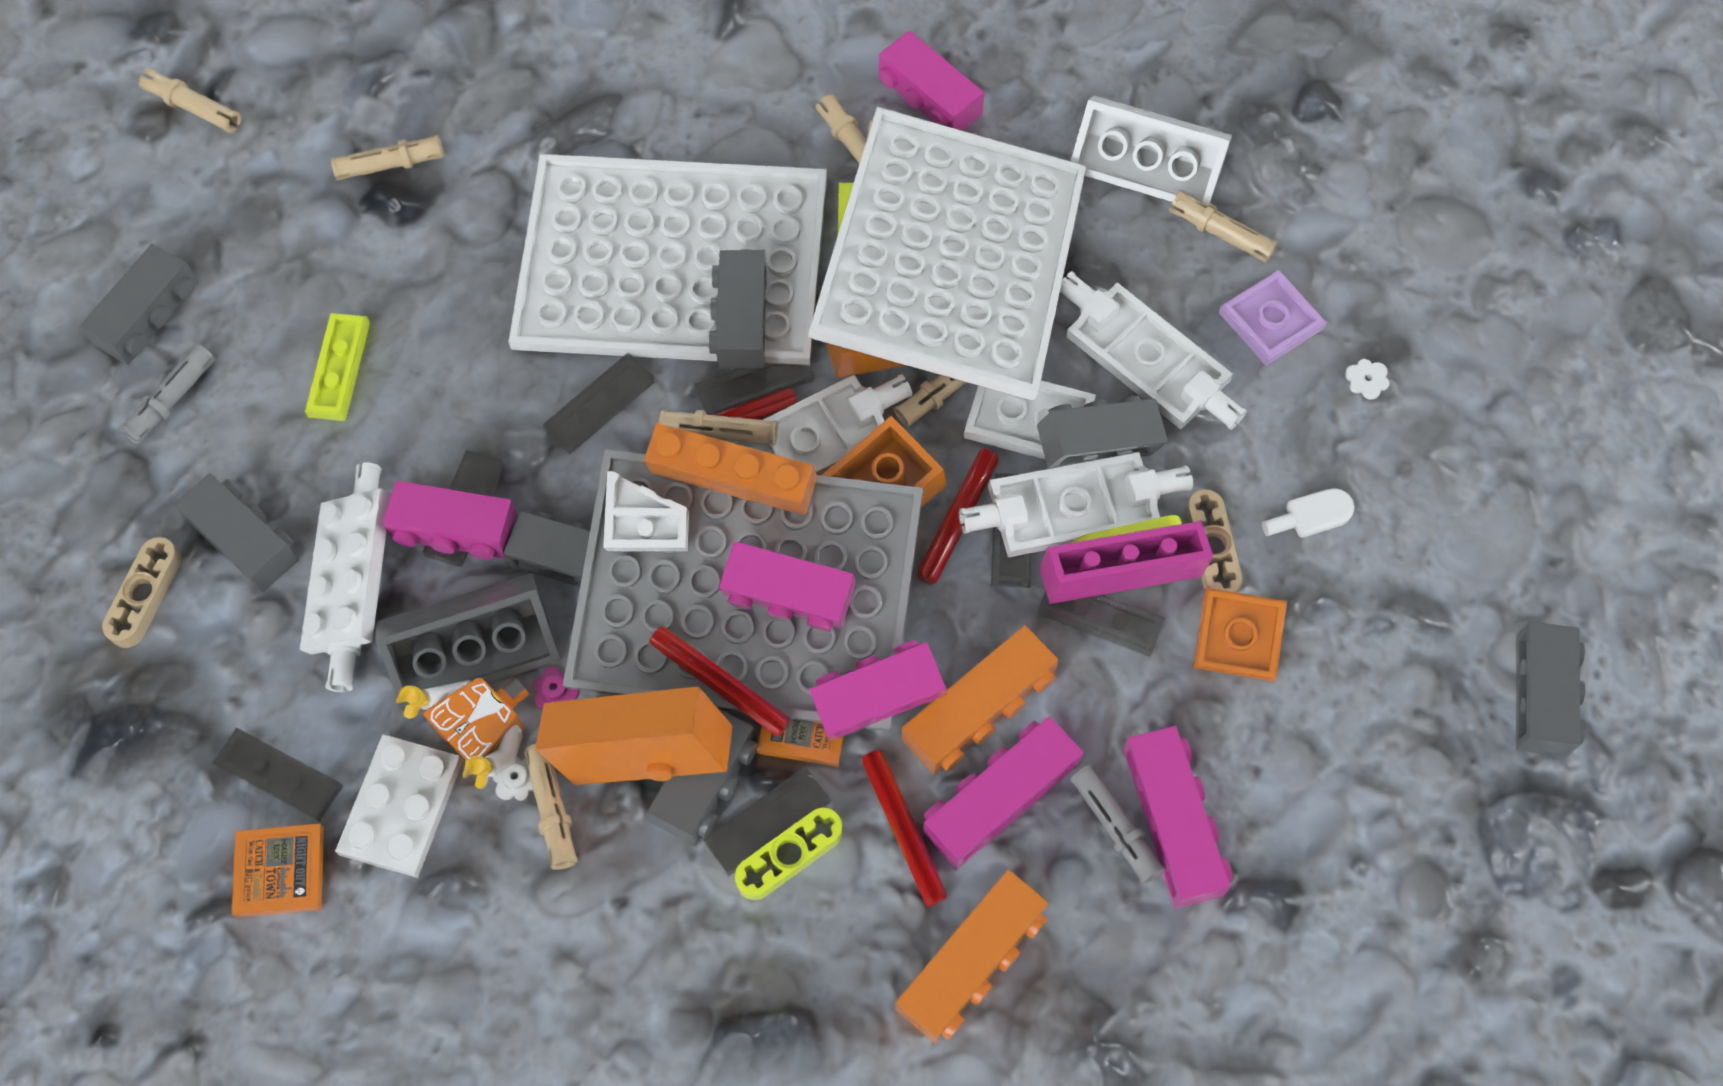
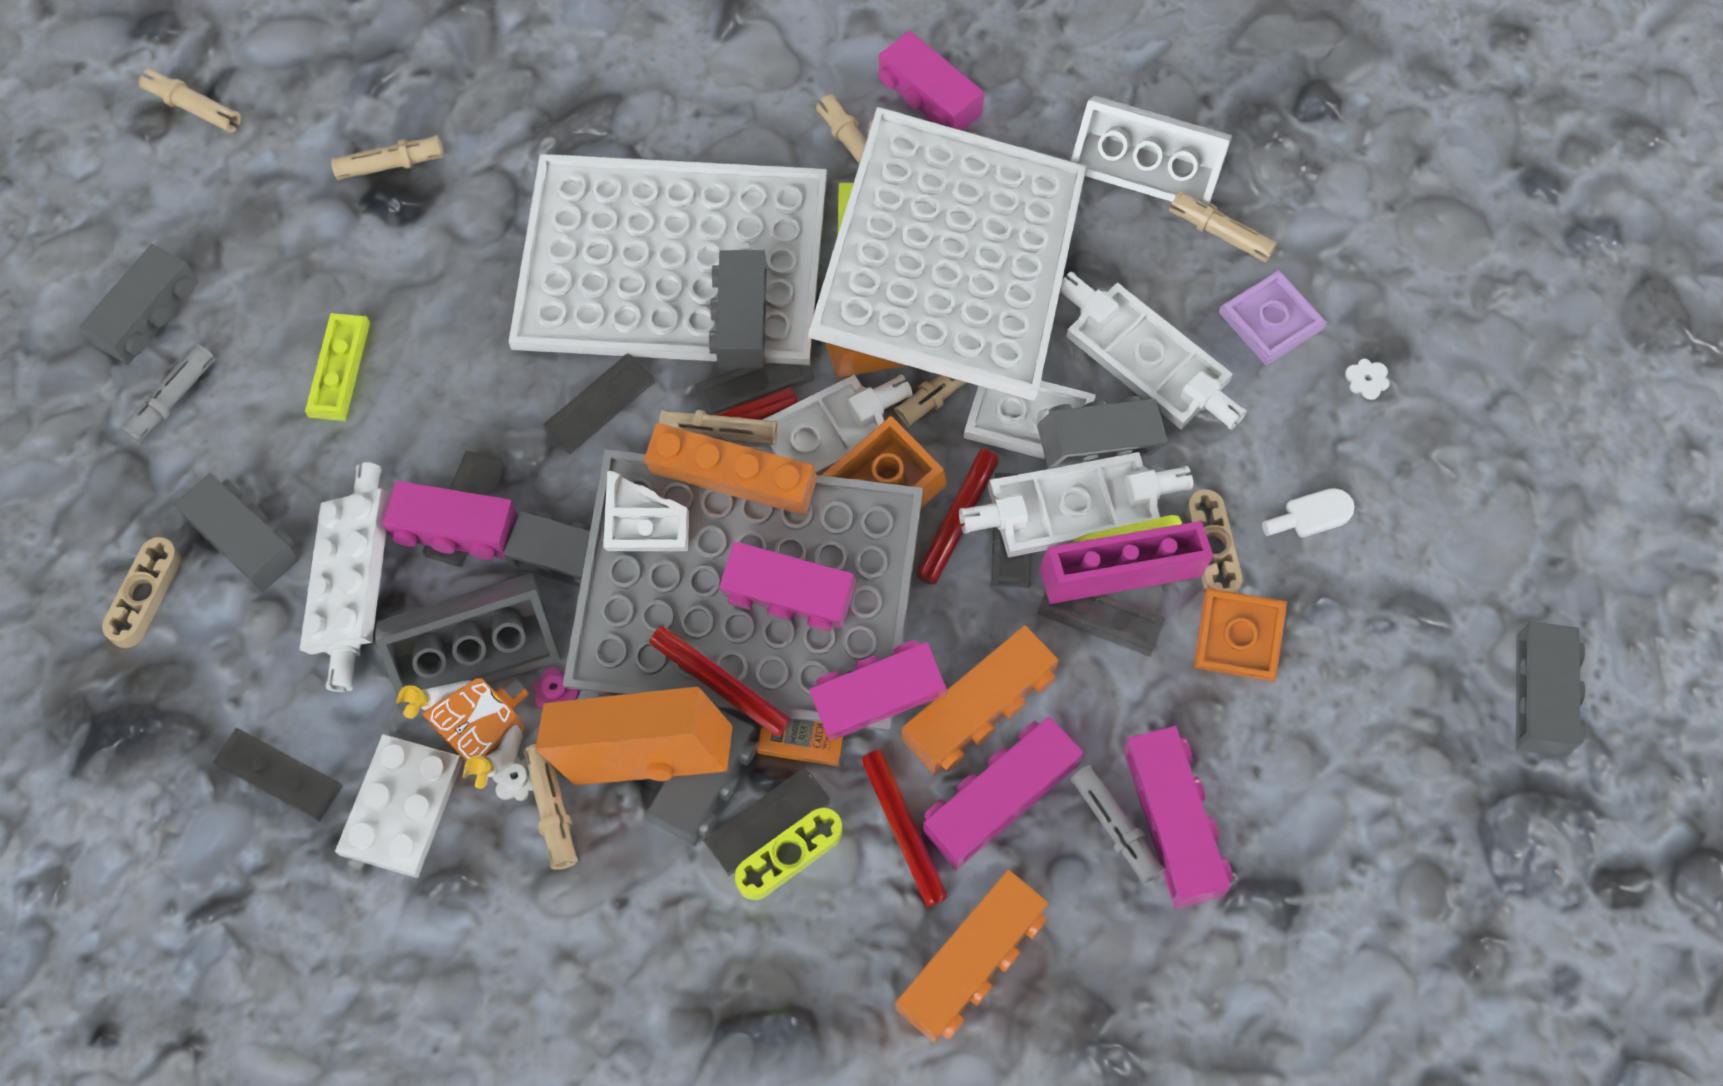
(278, 870): orange tile -> none

